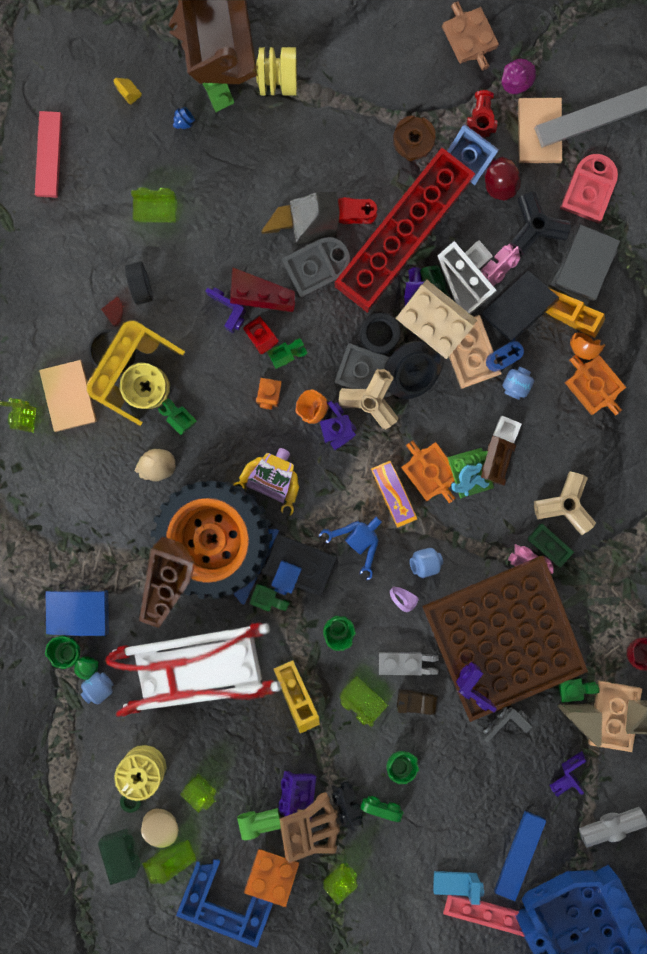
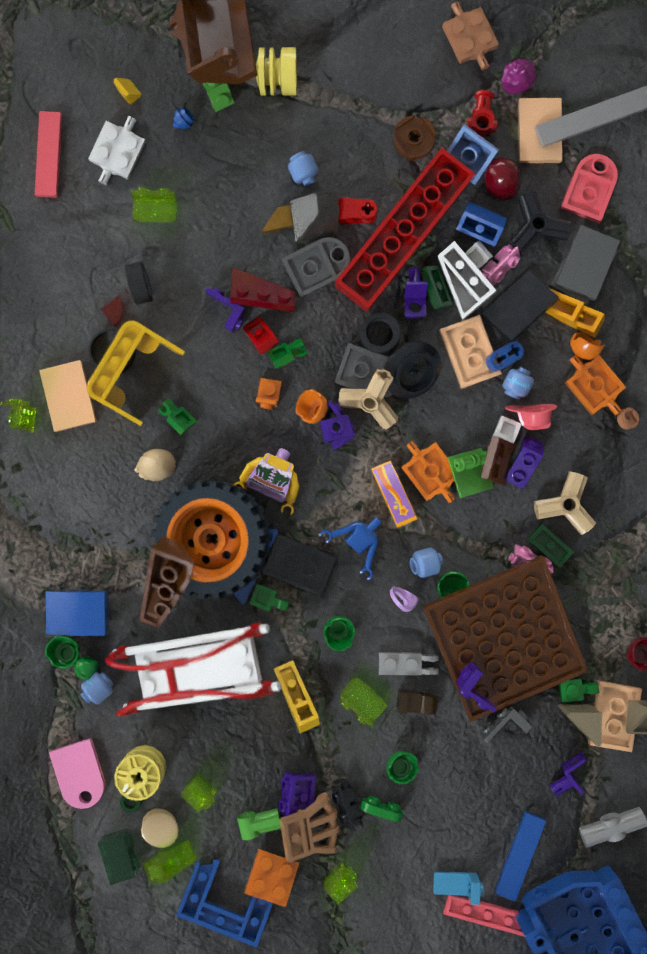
(78, 771): none -> bright pink tile
(117, 150): none -> white plate
(133, 390): light yellow wheel -> none
(286, 578): blue brick -> none
(303, 168): none -> medium blue head
(436, 319): tan brick -> none
(451, 582): none -> green hair
(467, 482): medium azure piece -> none
(481, 224): none -> blue brick
(526, 462): none -> dark purple bracket
(535, 416): none -> coral piece
(628, 418): none -> nougat tile

